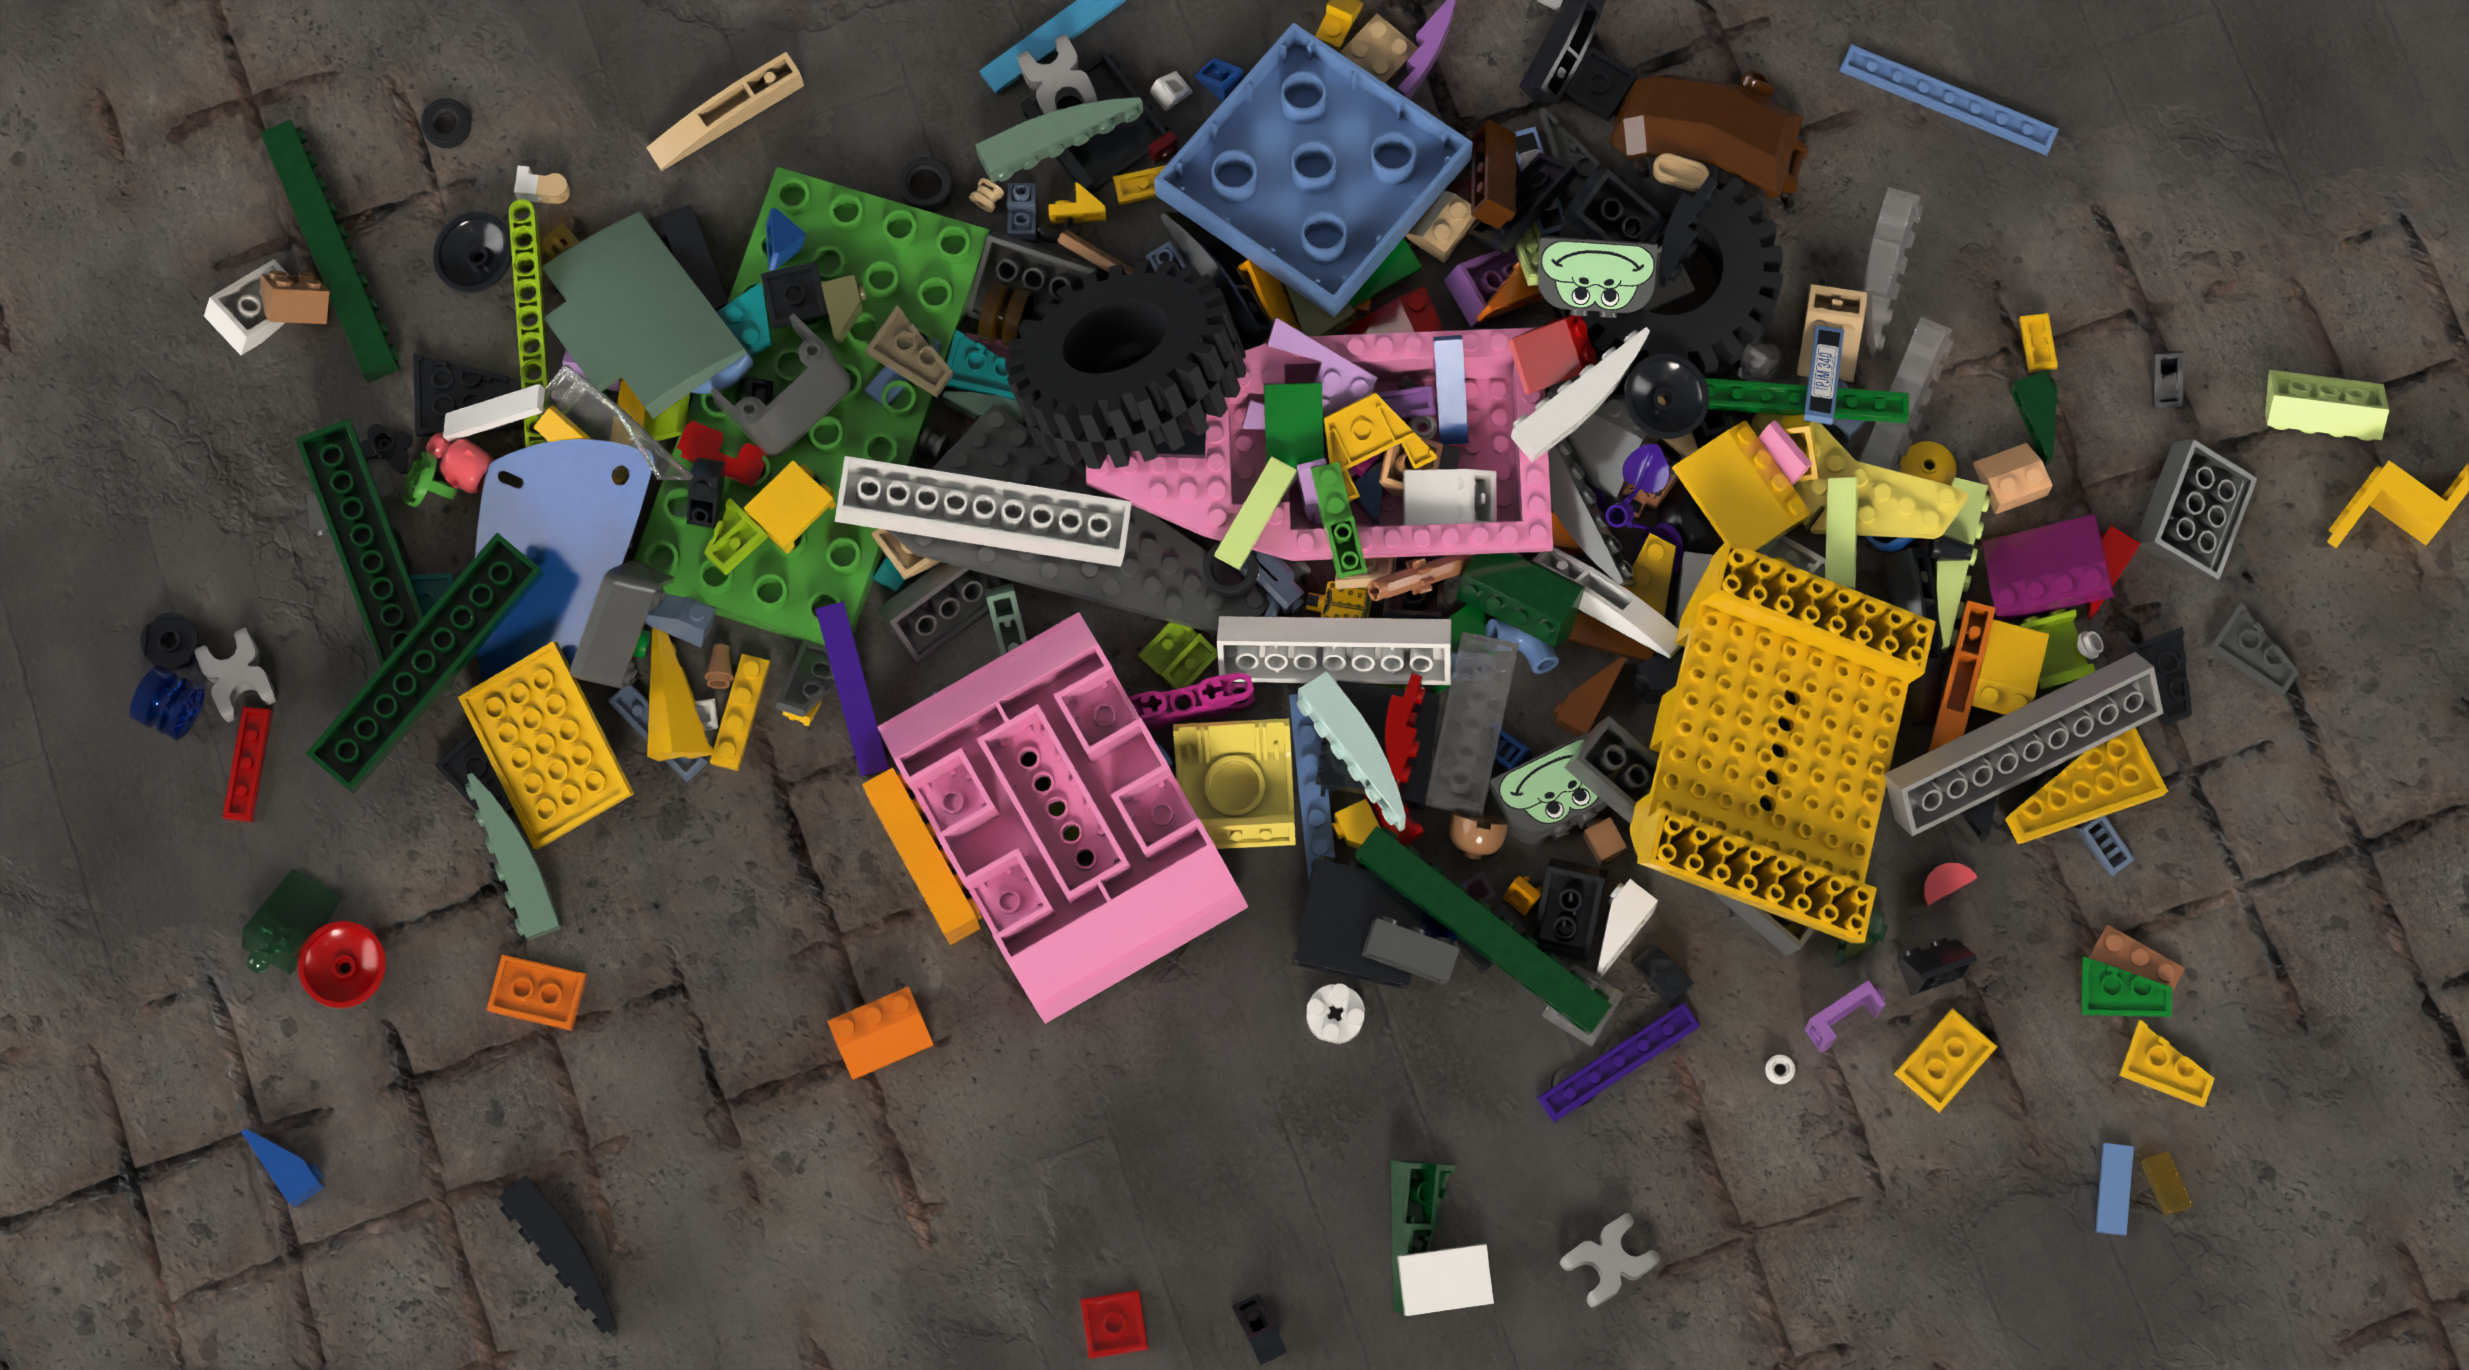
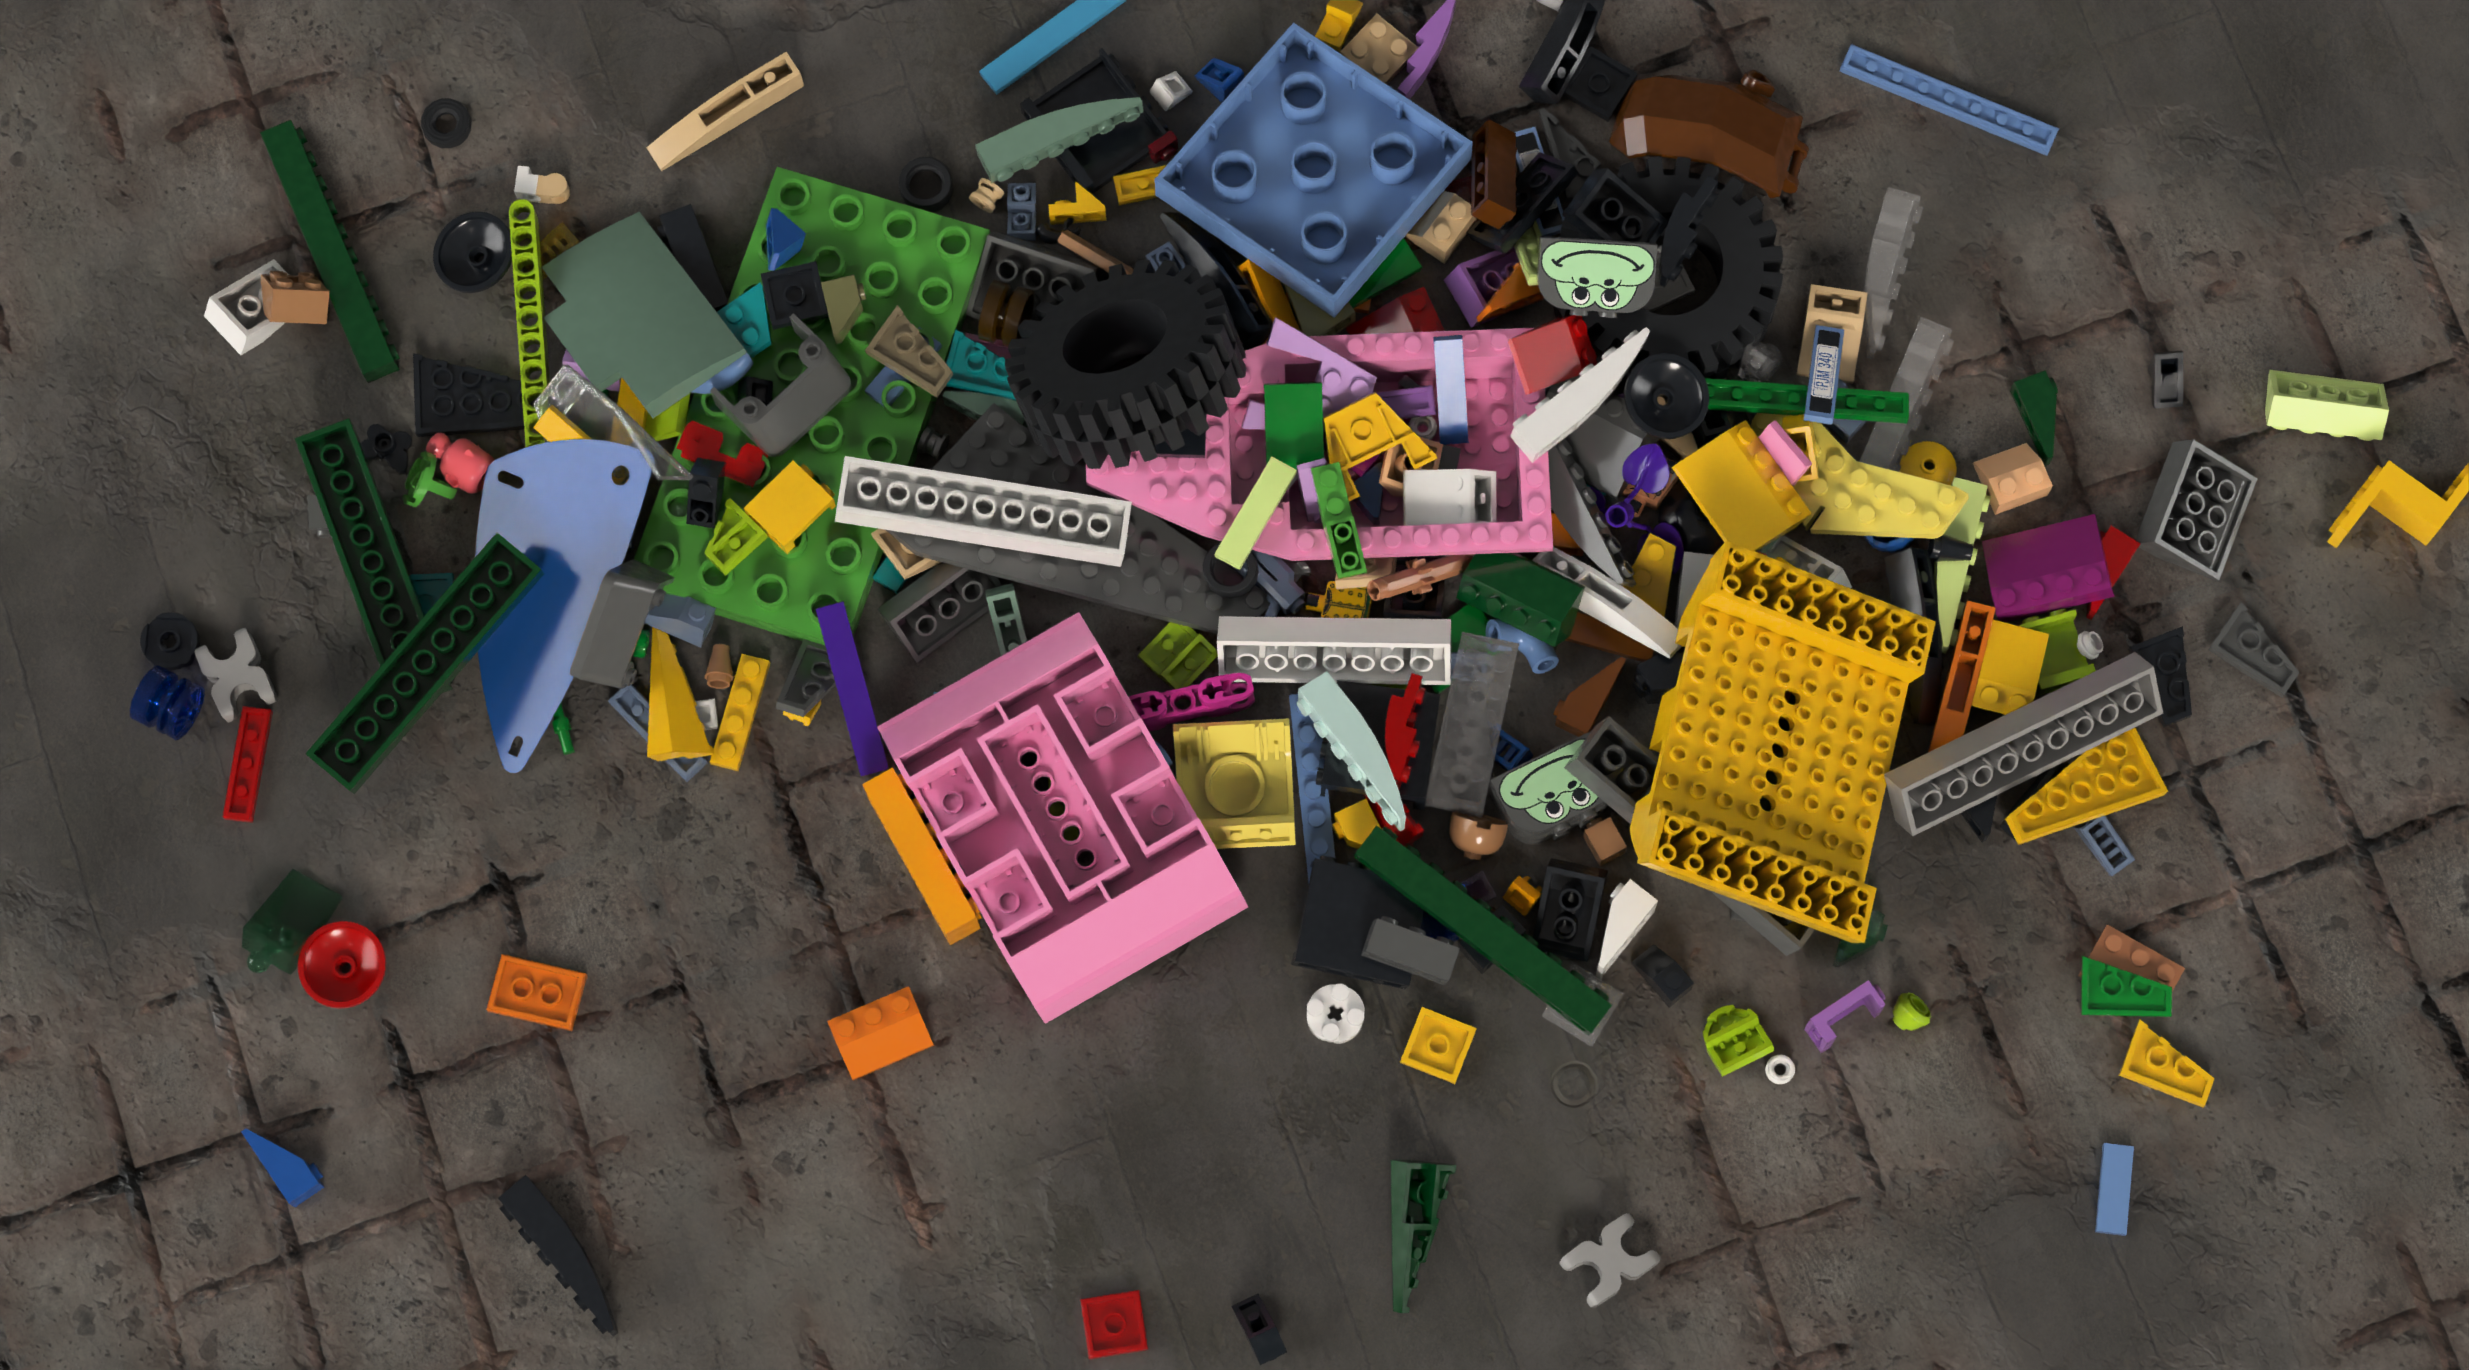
(471, 758): black wing -> none
(494, 412): white tile -> none
(516, 865): sand green slope -> none
(545, 745): yellow plate -> none
(1058, 78): light grey piece -> none
(1438, 1045): none -> yellow plate
(1445, 1279): white tile -> none
(1618, 1062): dark purple tile -> none
(1680, 172): tan tile -> none
(1735, 1038): none -> lime slope
(1841, 531): yellowish green tile -> none
(1910, 1012): none -> lime cone
(1936, 966): black slope -> none
(1945, 1060): yellow tile -> none
(1946, 880): coral tile -> none
(2038, 342): yellow plate -> none
(2166, 1184): clear yellow slope -> none

